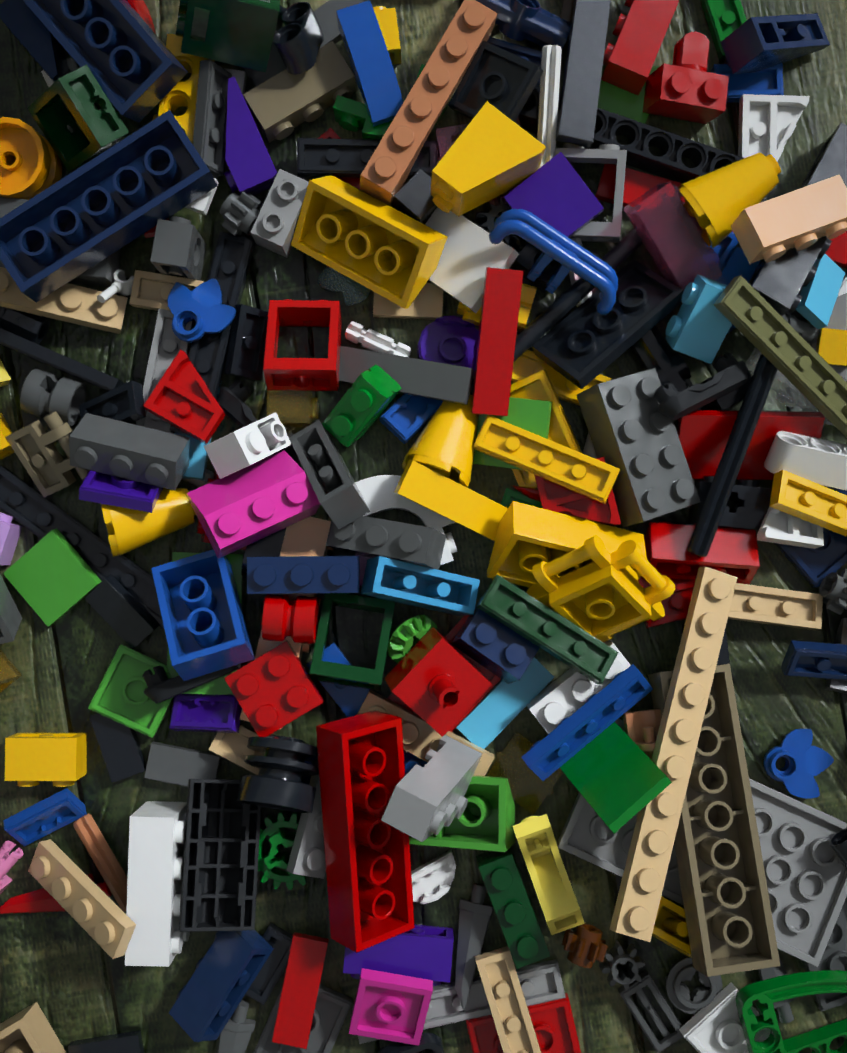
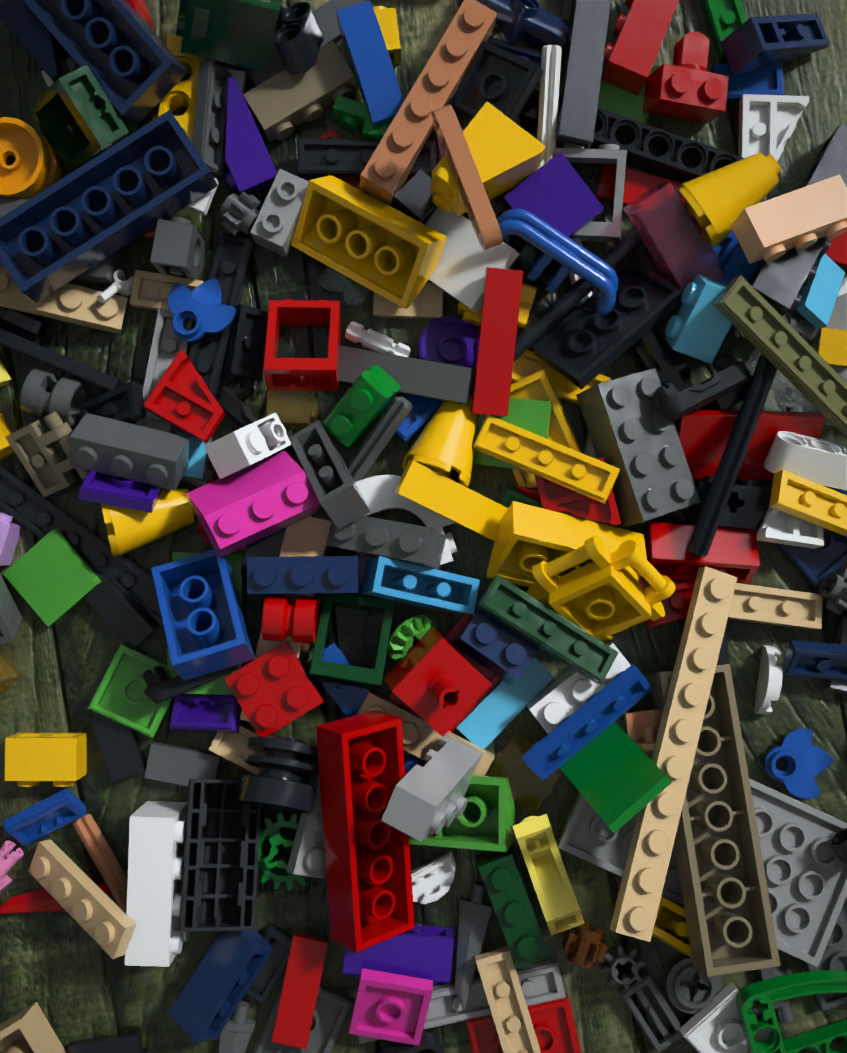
(379, 437): none -> dark grey axle
(467, 177): none -> nougat beam
(769, 680): none -> white tile

